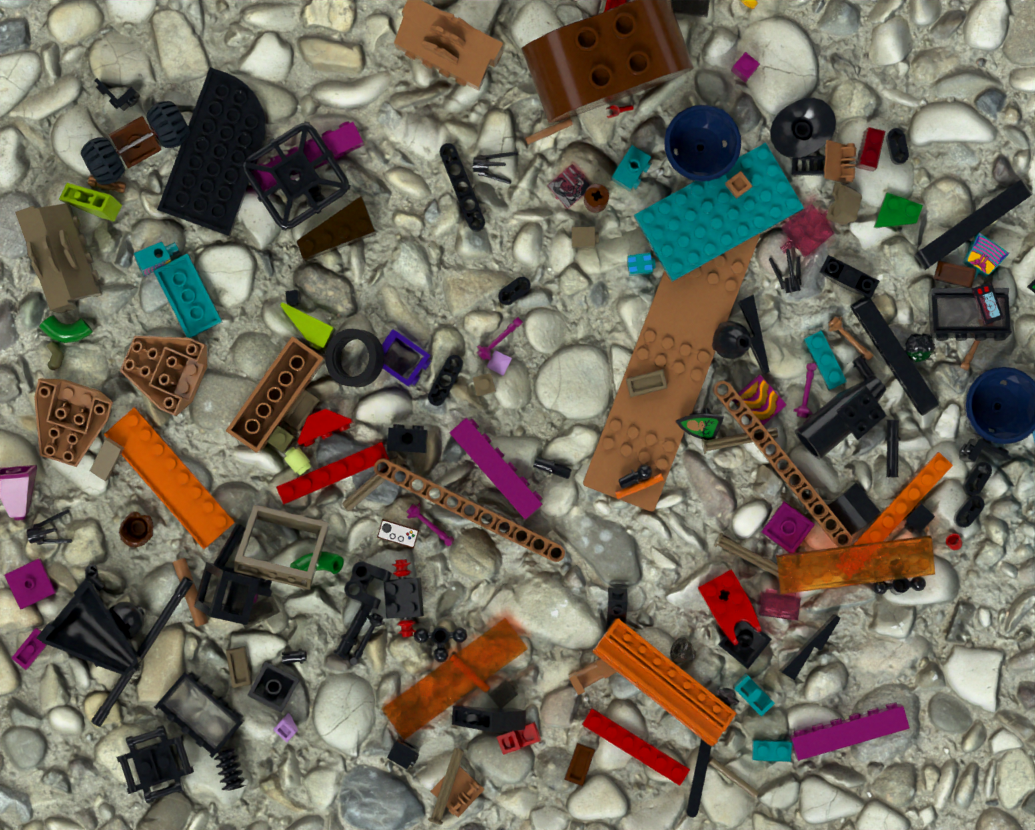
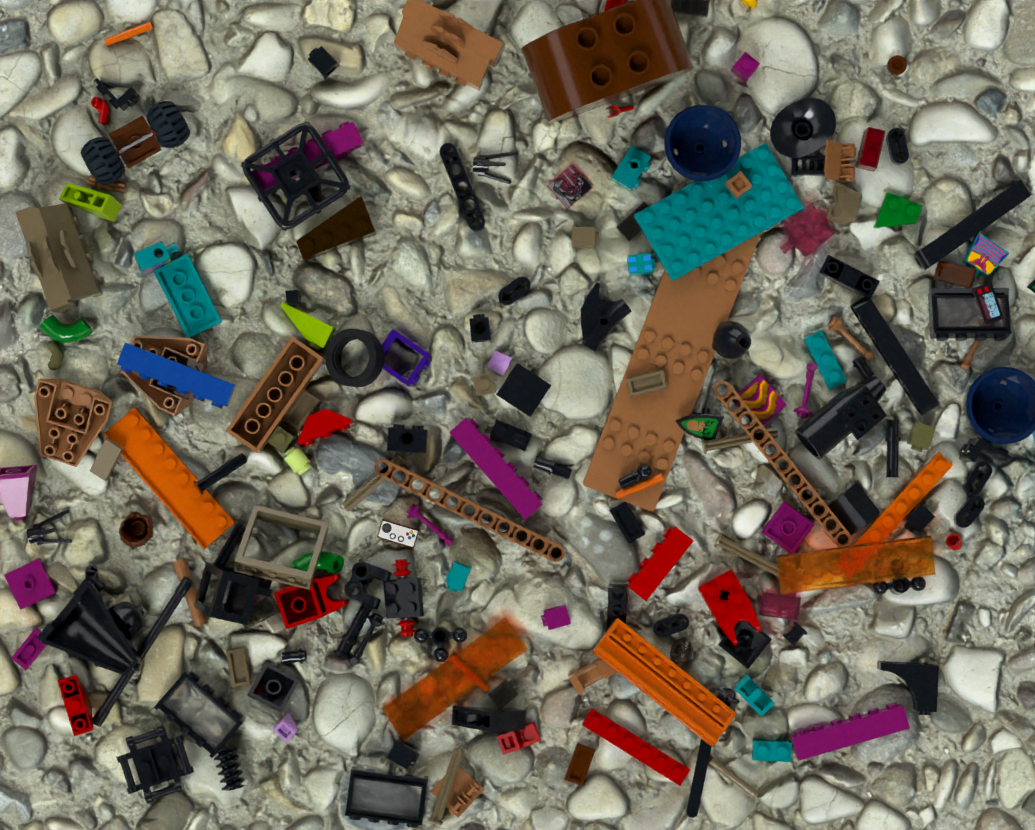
(76, 704): none -> red slope
(103, 108): none -> red arm
(128, 33): none -> orange piece
(176, 375): none -> blue brick
(207, 173): black plate -> none
(220, 473): none -> black axle
(315, 601): none -> red brick
(322, 62): none -> black brick
(331, 473): red plate -> none
(386, 797): none -> window
(453, 378): black beam -> none
(457, 576): none -> teal window
(479, 337): none -> black brick
(485, 353): magenta piece -> none
(510, 435): none -> black hinge
(523, 389): none -> black slope
(548, 131): medium nougat piece -> none
(556, 617): none -> magenta brick
(591, 192): reddish brown piece -> none
(596, 310): none -> black pin
(627, 522): none -> black tile
(629, 227): none -> clear smoke tile
(660, 563): none -> red brick
(672, 629): none -> black beam
(750, 313): black slope -> none
(793, 282): black plant -> none
(794, 634): none -> black bush
(818, 641): black slope -> none
(896, 65): none -> reddish brown tile
(919, 347): black piece -> none
(920, 436): none -> olive brick
(921, 681): none -> black arch

